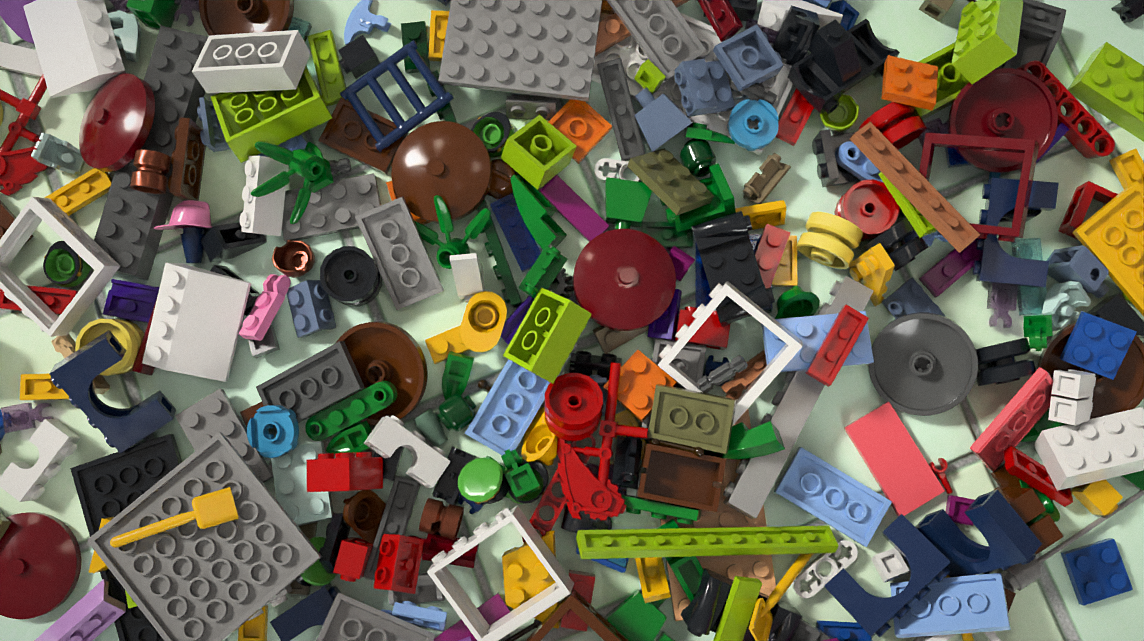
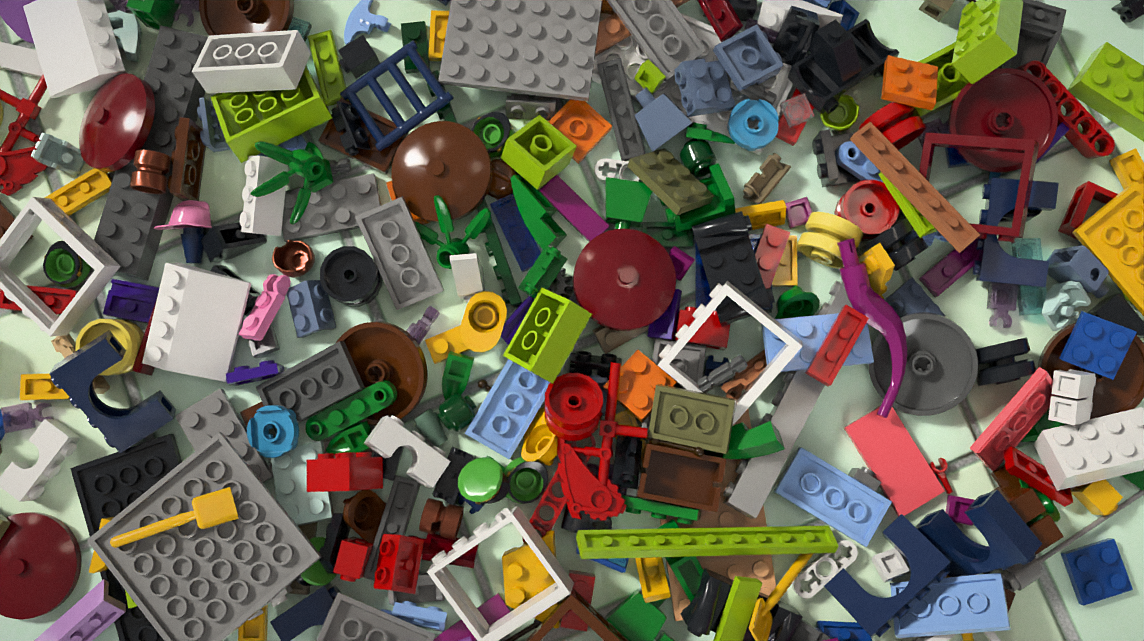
(246, 375): none -> dark purple plate
(346, 118): none -> black hinge
(422, 327): none -> clear purple plate
(520, 479): green plate -> none
(797, 110): none -> clear plate
(798, 212): none -> tile
(865, 477): none -> flat silver plate
(880, 315): none -> magenta animal
(1037, 330): green plate -> none

